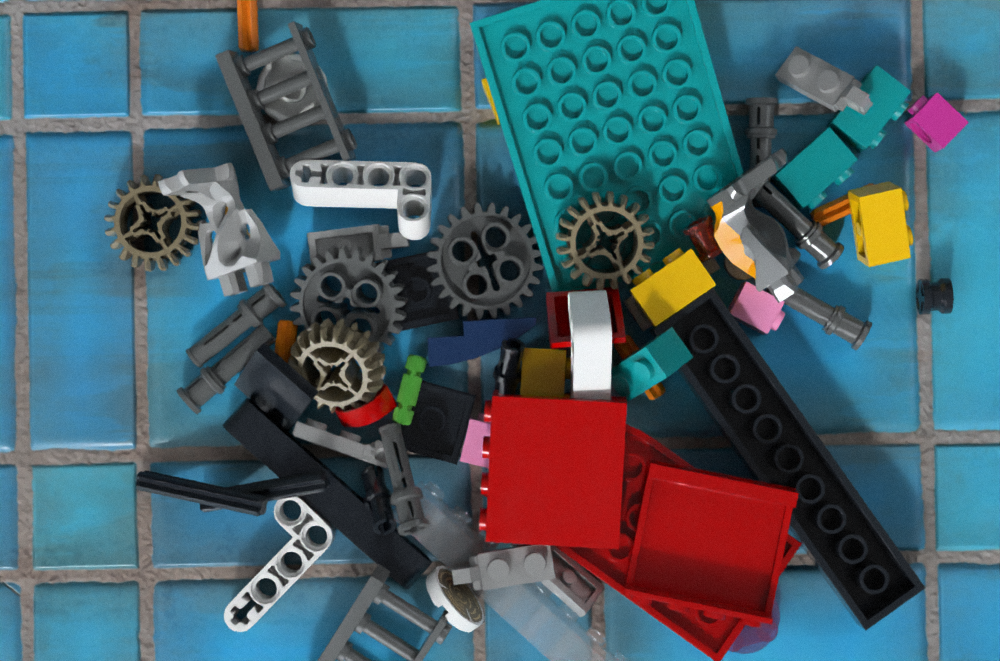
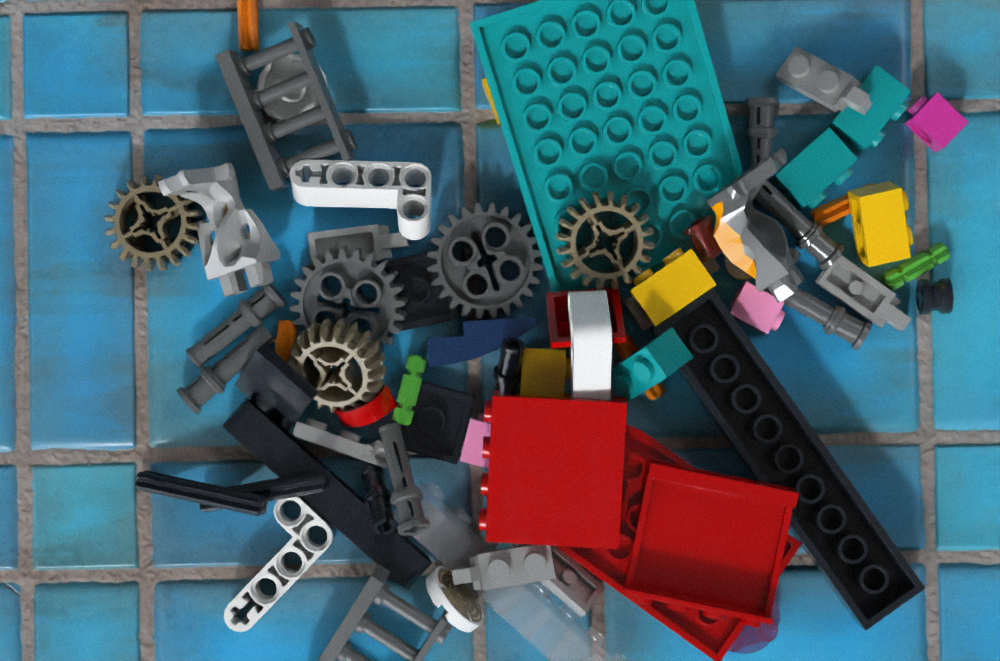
(862, 294): none -> light grey hinge
(915, 266): none -> bright green axle

